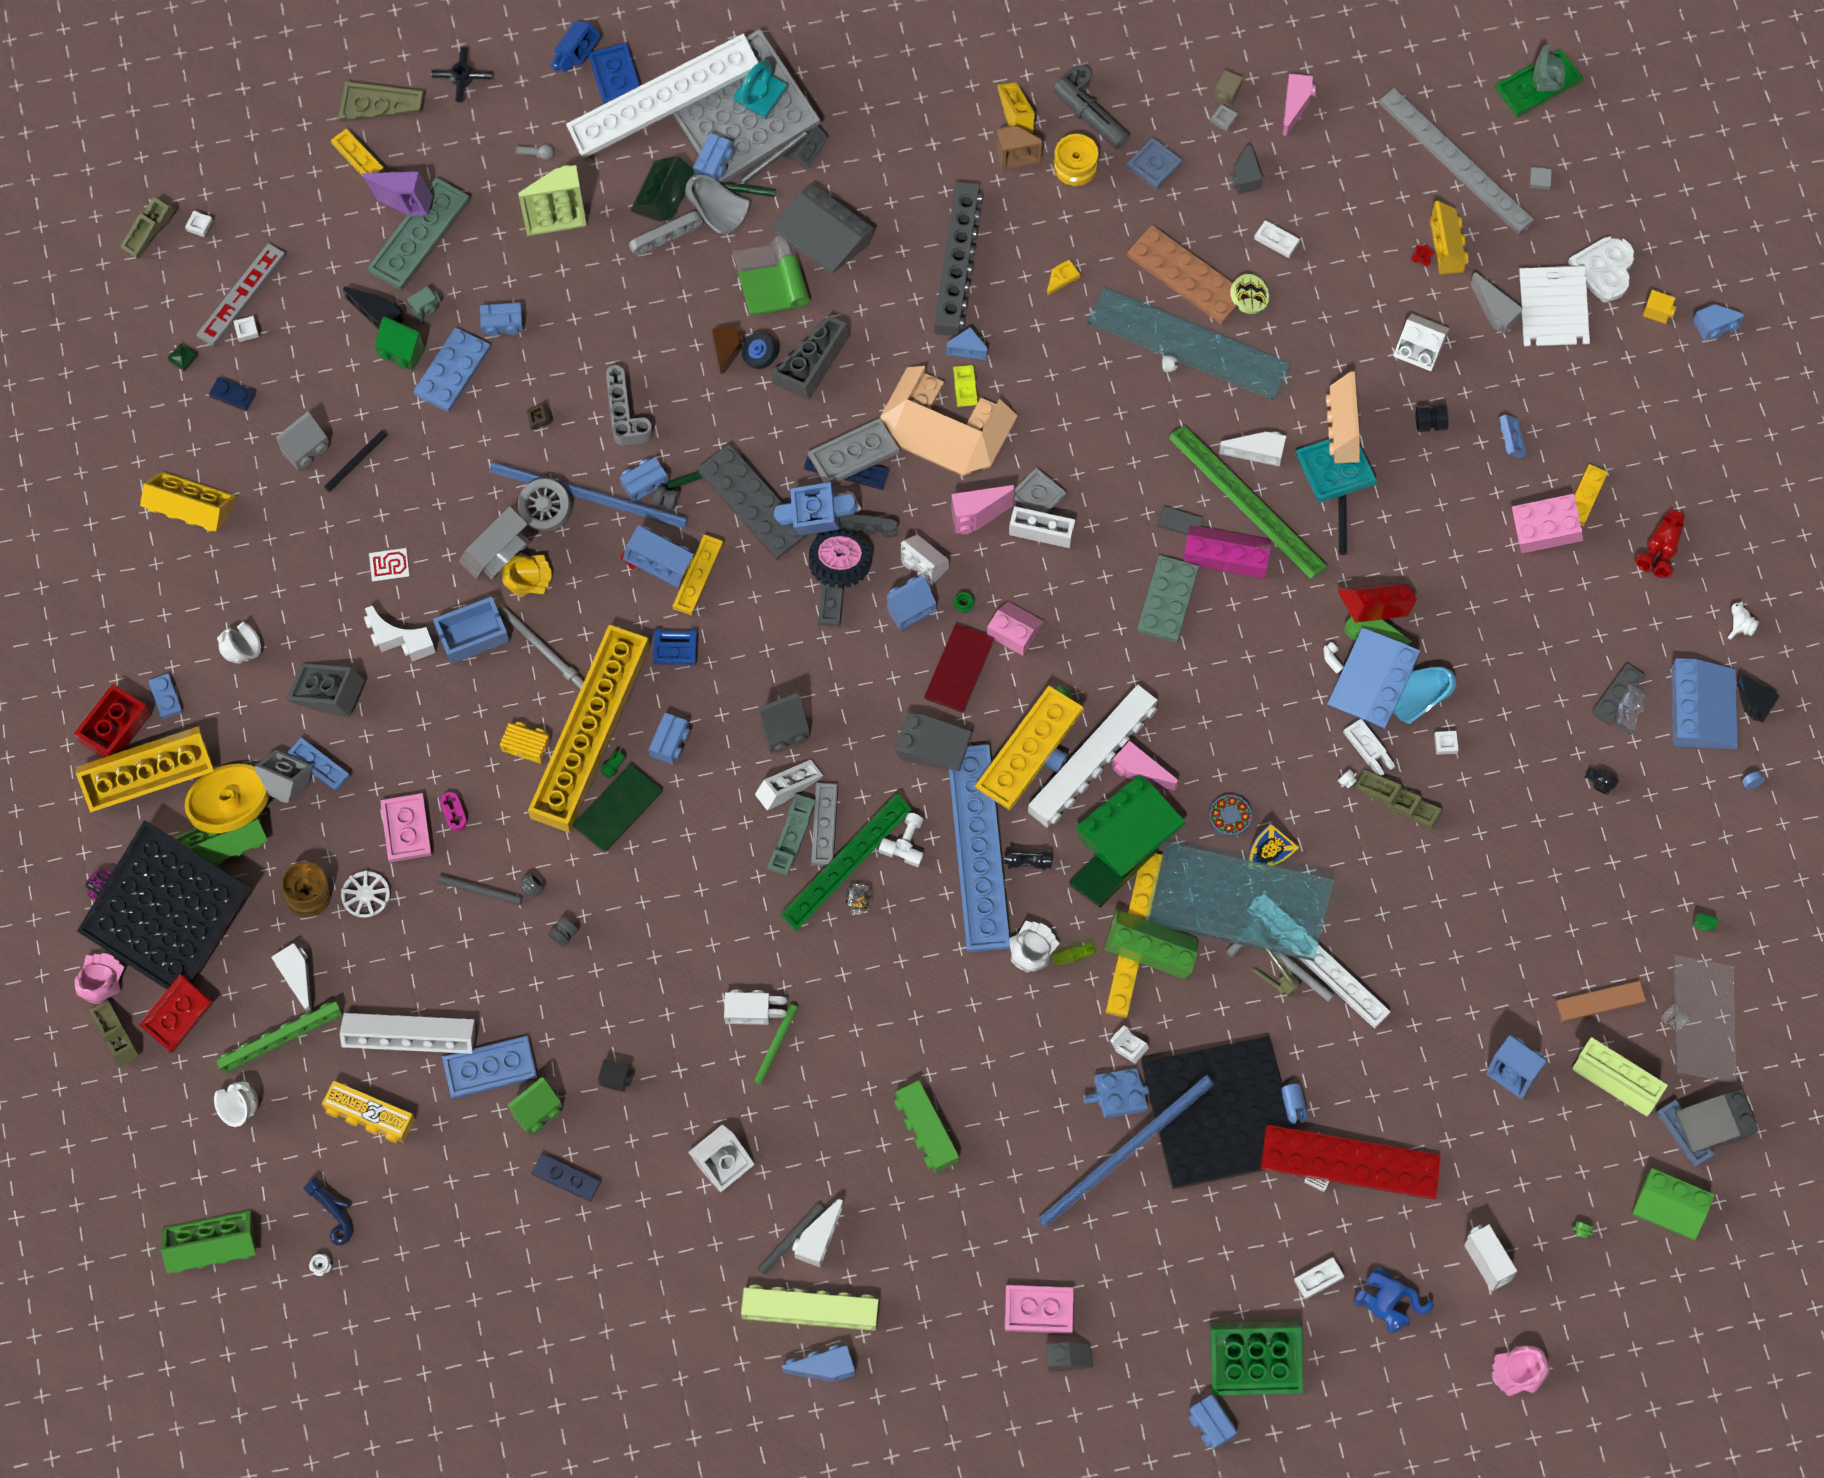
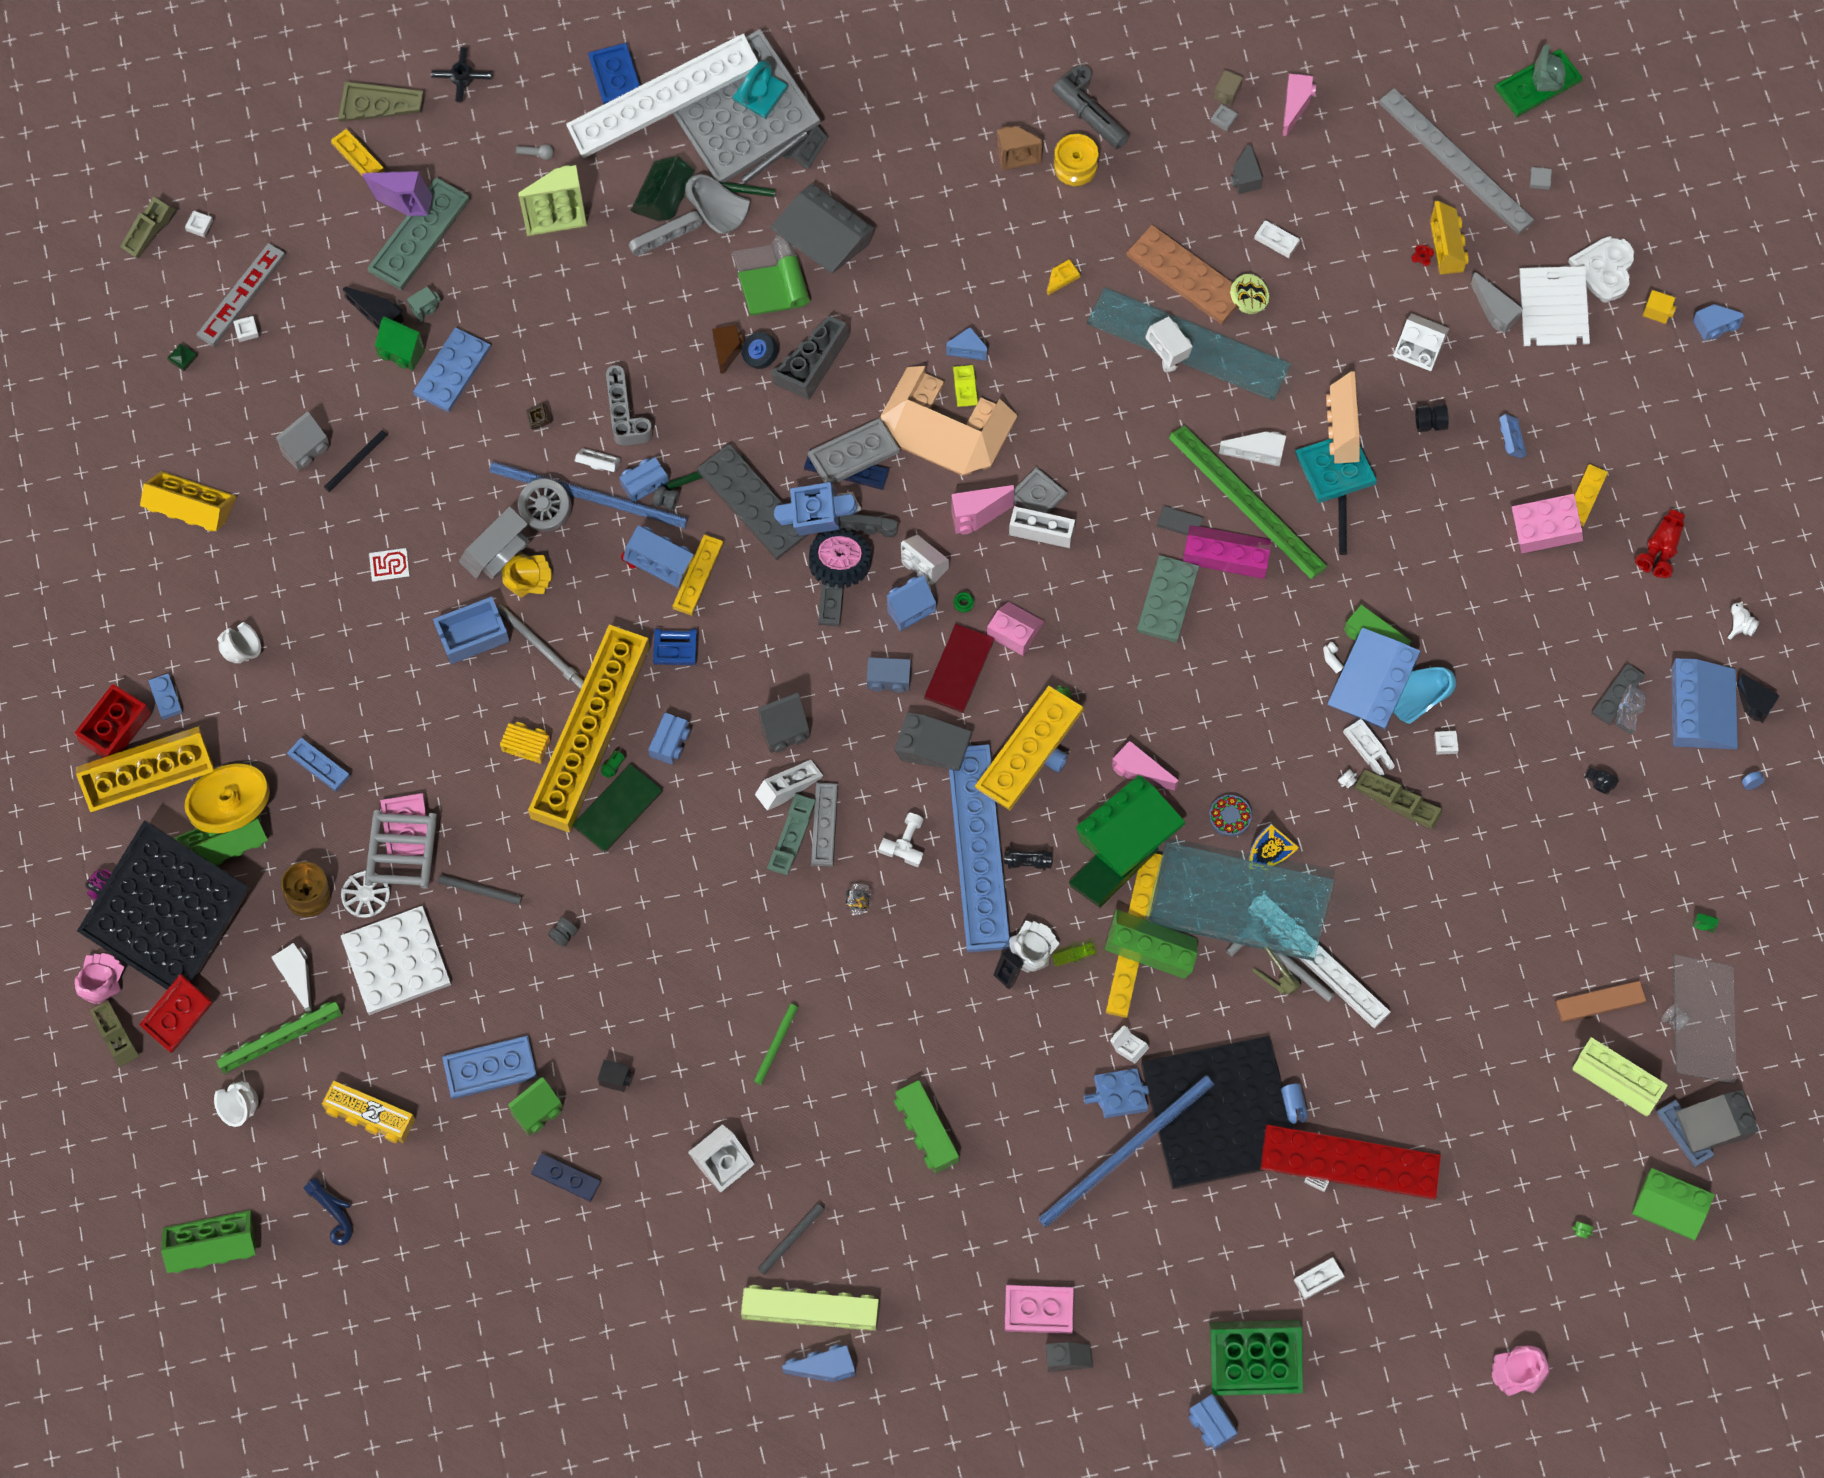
(232, 394): dark blue plate -> none
(283, 775): light grey slope -> none
(325, 1268): white plate -> none
(326, 688): dark grey slope -> none
(395, 960): none -> white plate
(407, 1033): white brick -> none
(414, 642): white arch -> none
(425, 860): none -> light grey bar
(449, 813): dark pink beam -> none
(501, 319): medium blue brick -> none
(532, 885): dark grey piece -> none
(575, 46): blue hinge -> none
(597, 460): none -> white plate
(714, 157): medium blue brick -> none
(751, 1007): white hinge -> none
(816, 1238): white slope -> none
(845, 862): green plate -> none
(888, 674): none -> sand blue brick
(952, 323): dark grey brick -> none
(1008, 968): none -> black plate
(1016, 107): yellow slope -> none
(1092, 756): white brick -> none
(1154, 163): sand blue tile -> none
(1169, 341): none -> white brick
(1378, 601): red slope -> none
(1387, 1298): blue animal -> none
(1490, 1257): white brick -> none
(1516, 1066): medium blue brick -> none

